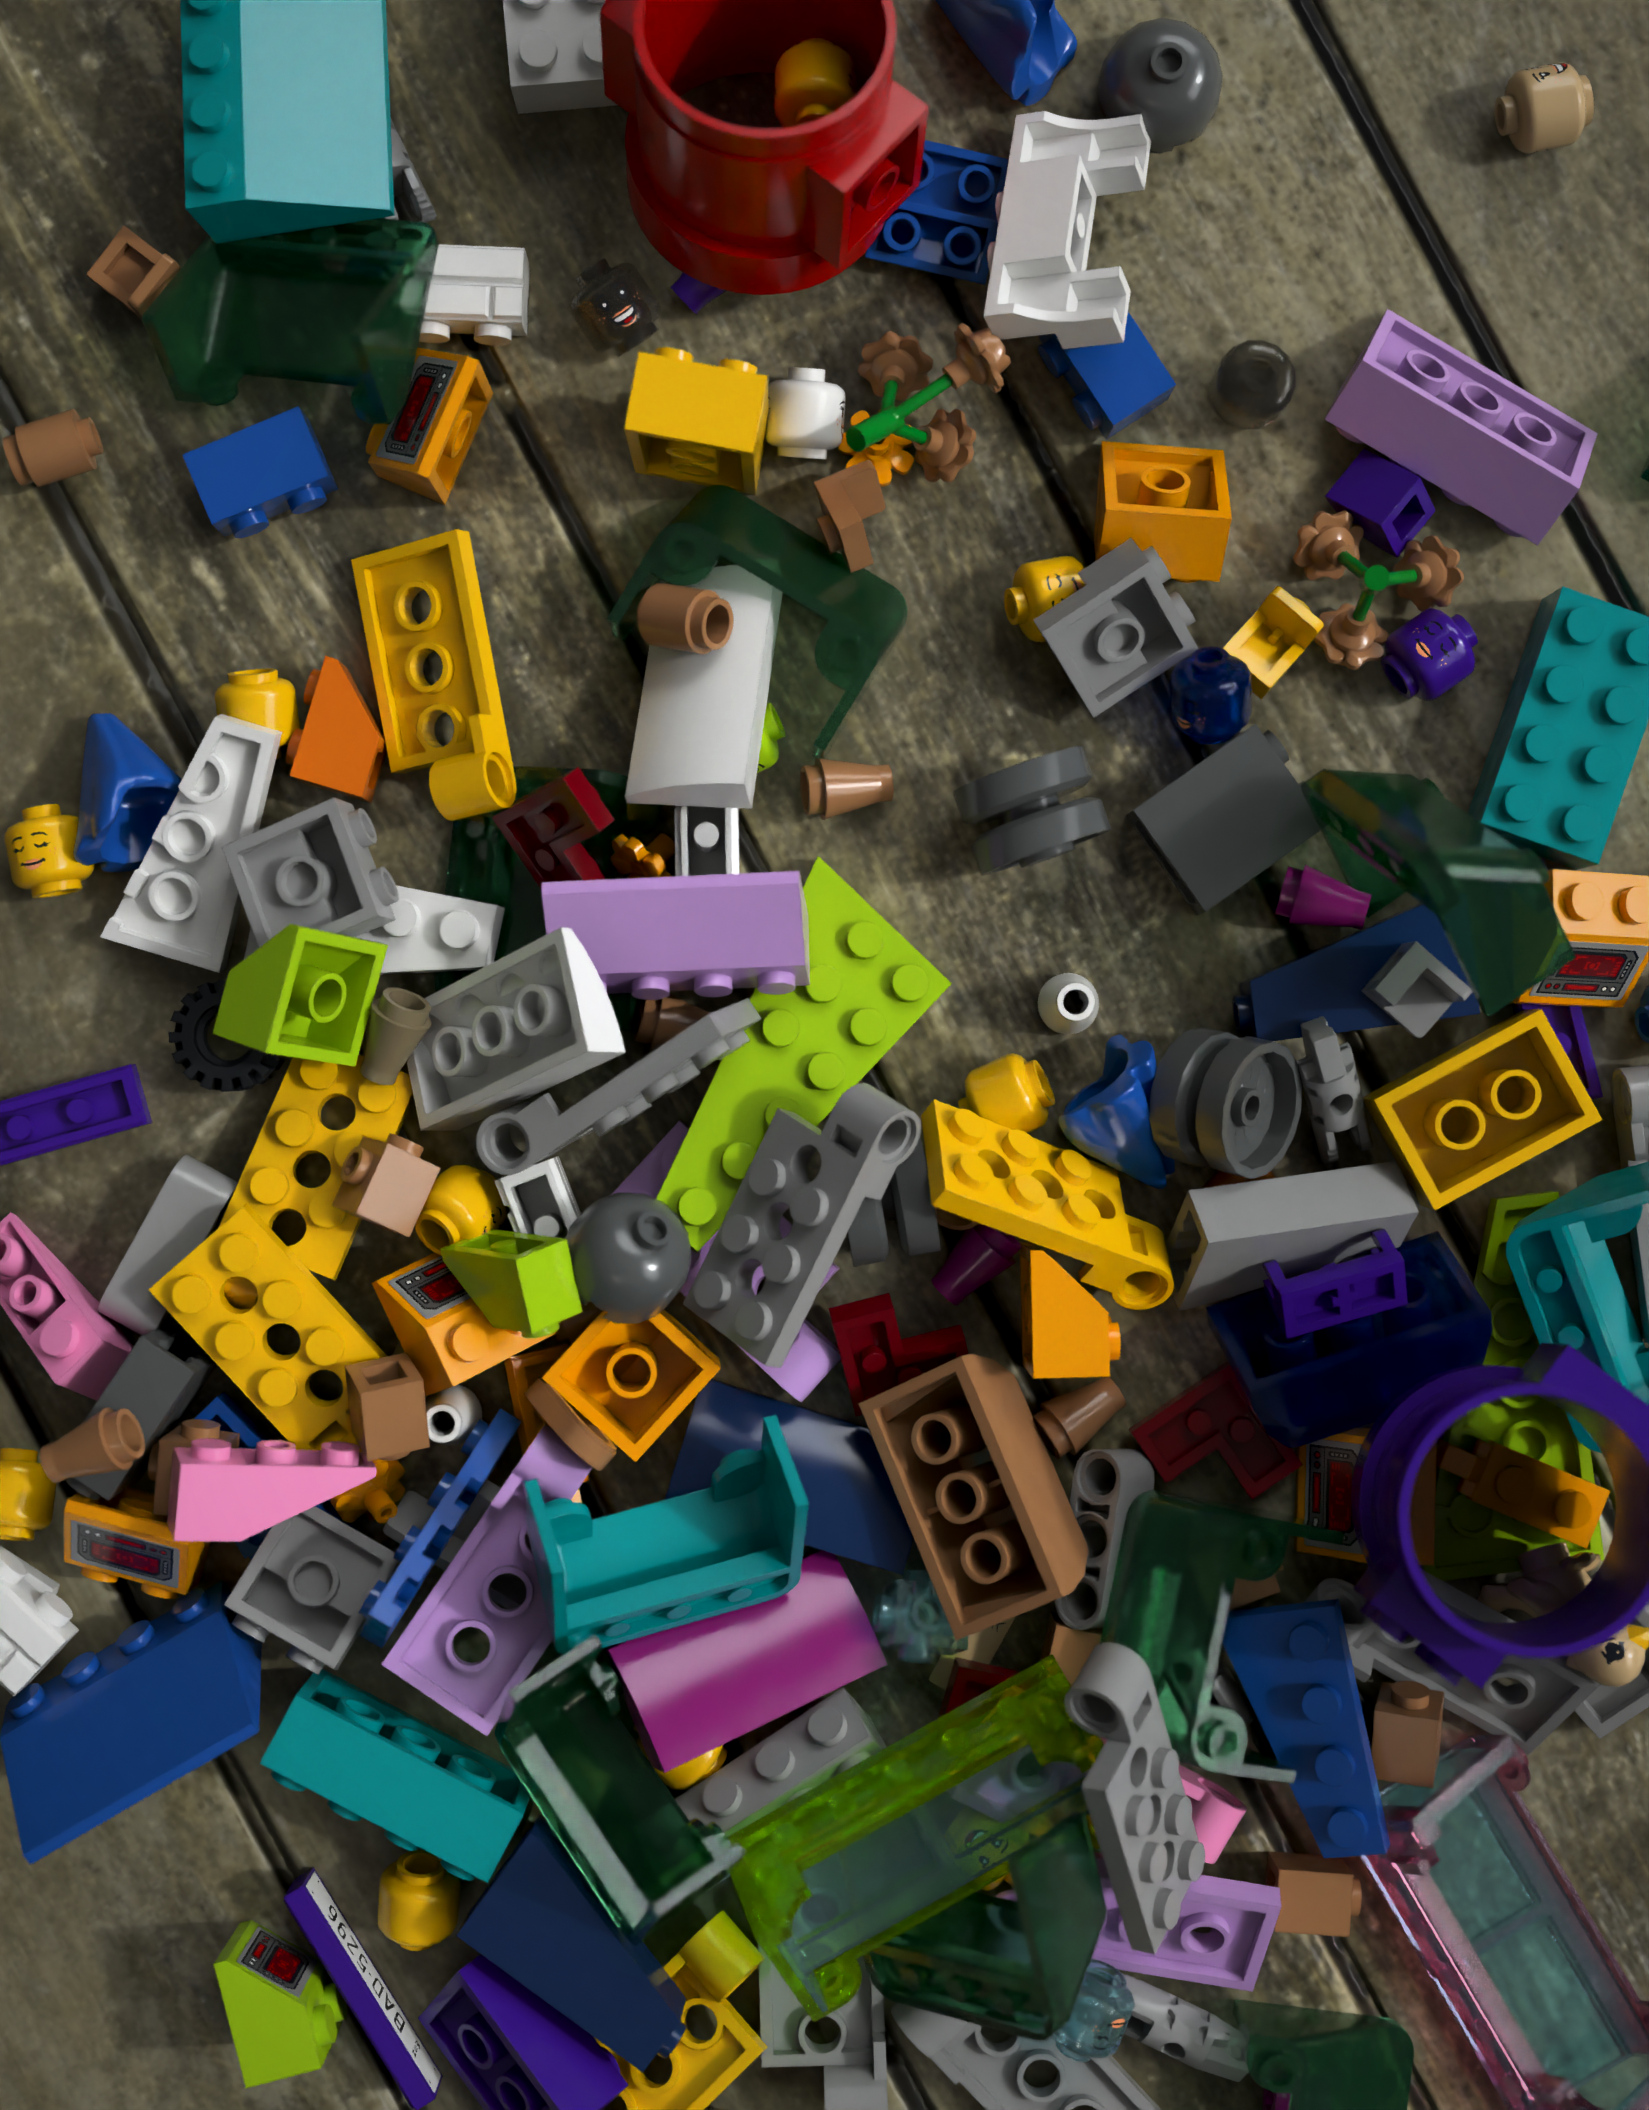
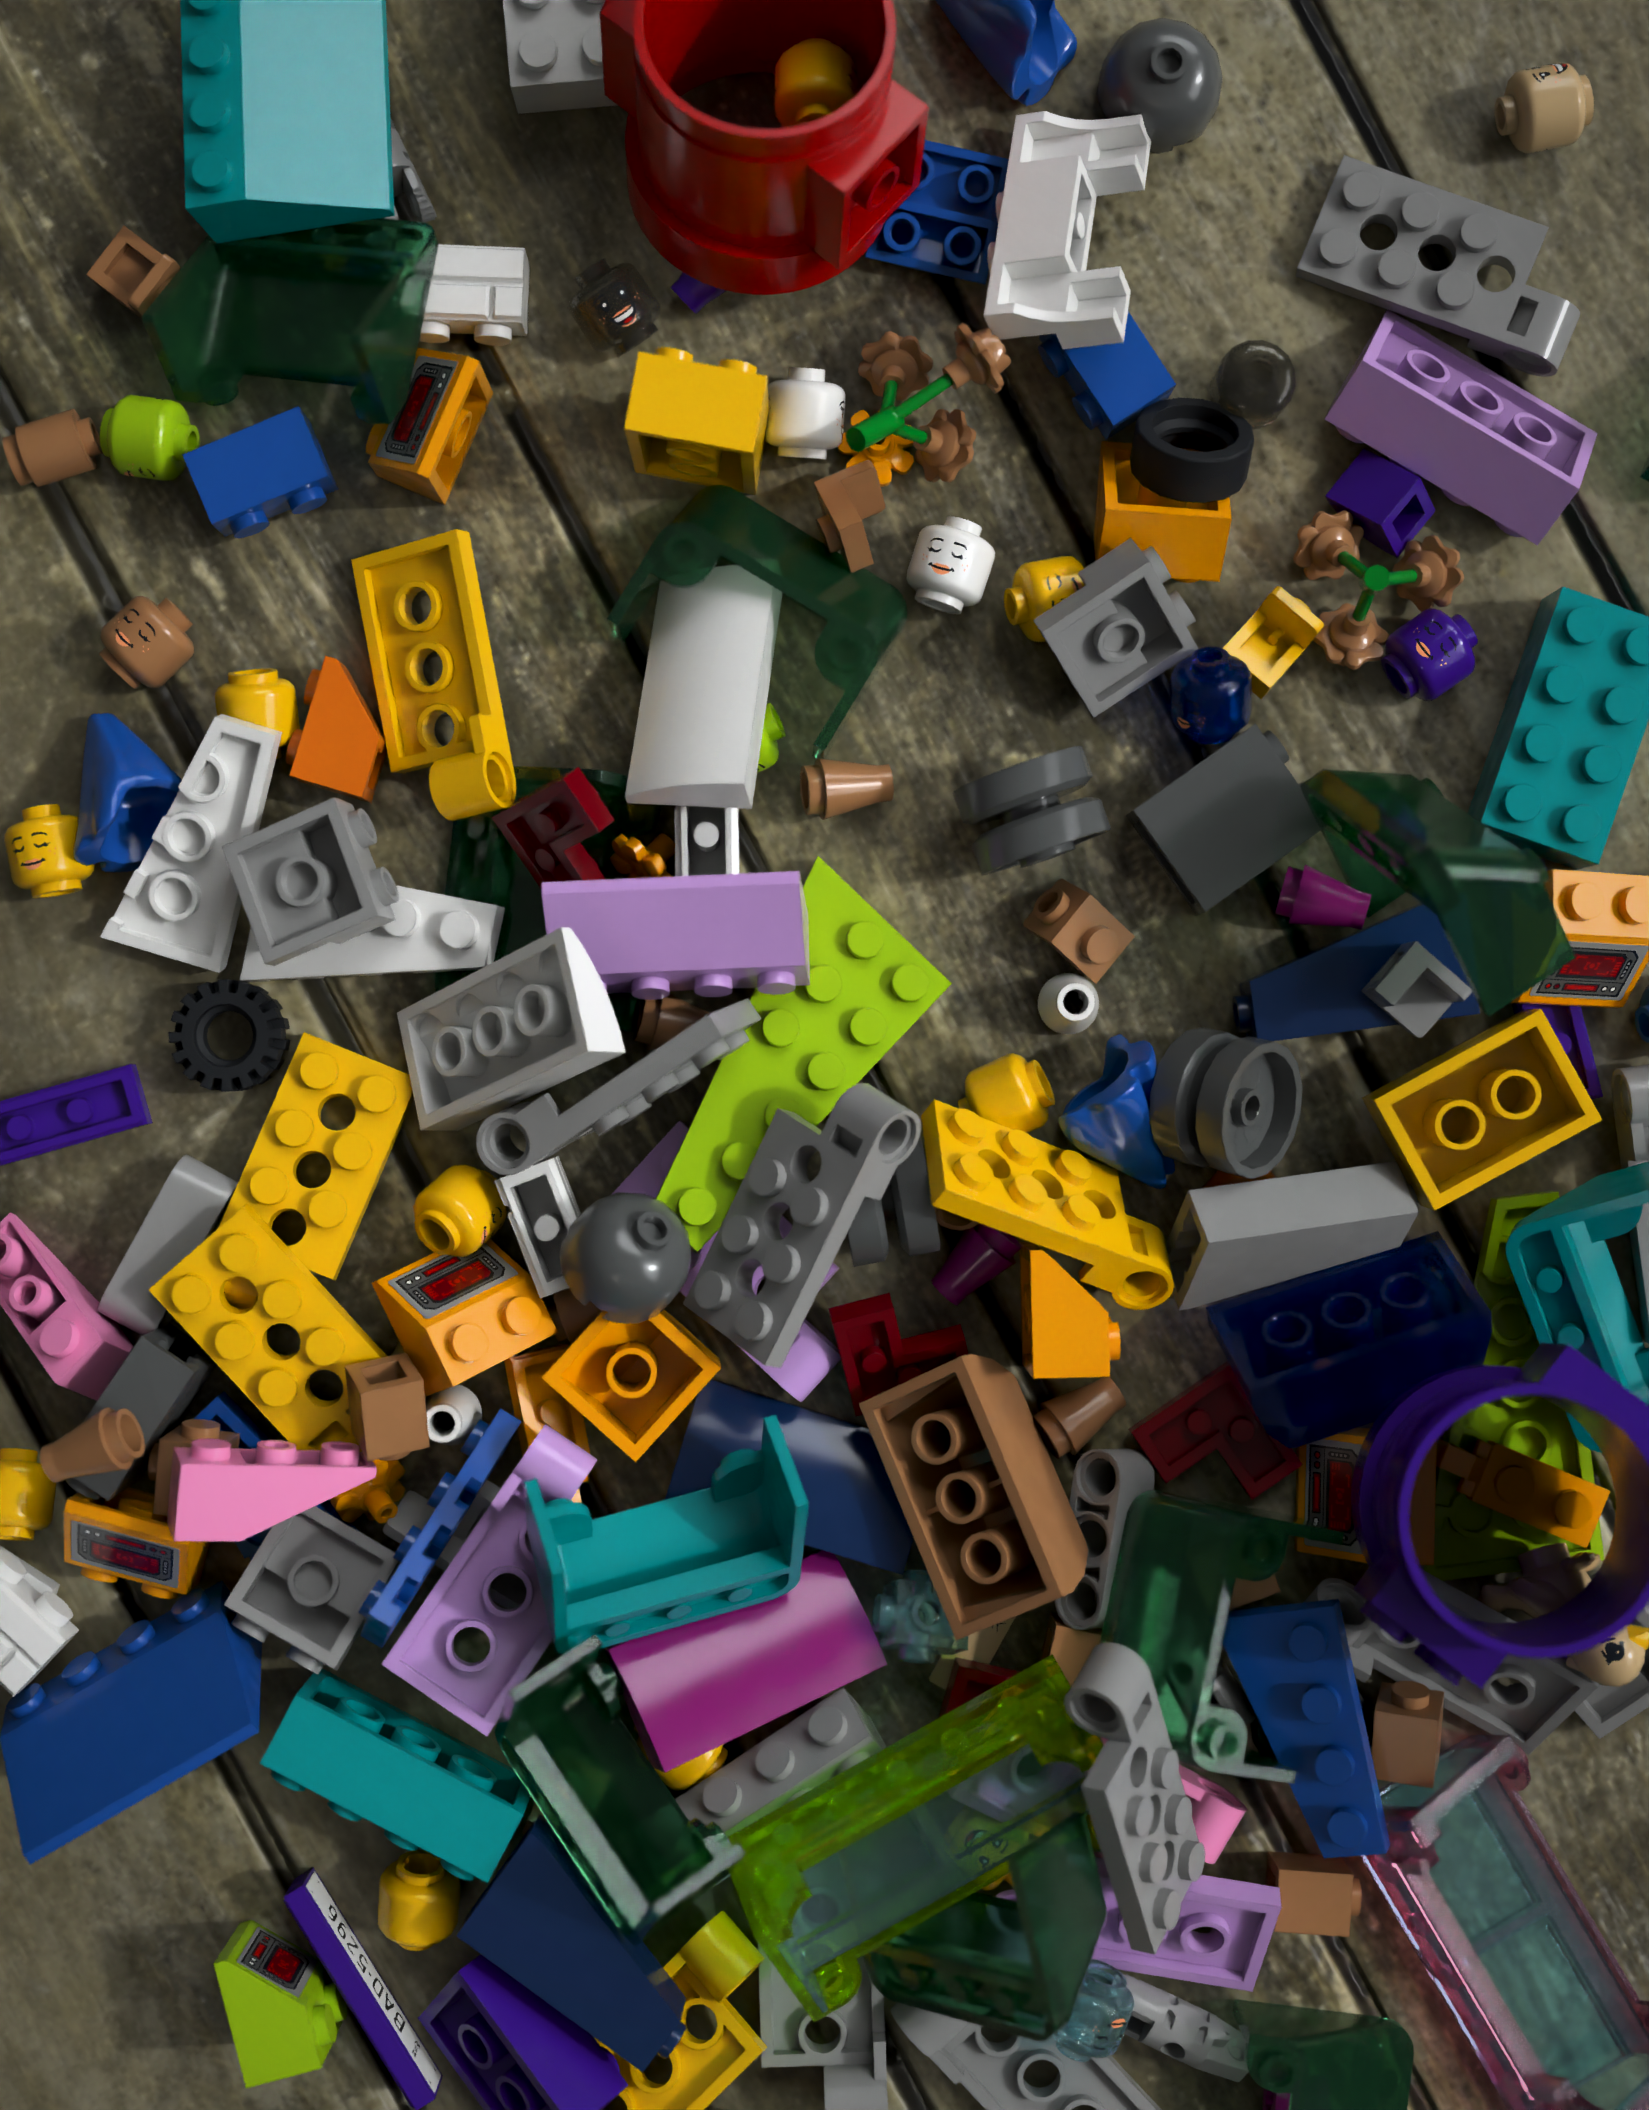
(147, 642): none -> medium nougat head
(148, 437): none -> lime head
(303, 995): lime slope -> none
(386, 1183): brick -> none
(394, 1032): dark tan cone -> none
(517, 1279): lime slope -> none
(571, 1425): medium nougat tile -> none
(684, 618): medium nougat brick -> none
(950, 565): none -> white head
(1078, 929): none -> medium nougat bracket
(1185, 474): none -> black tyre
(1332, 1090): light grey hinge -> none
(1338, 1290): dark purple hinge -> none
(1515, 325): none -> light grey hinge

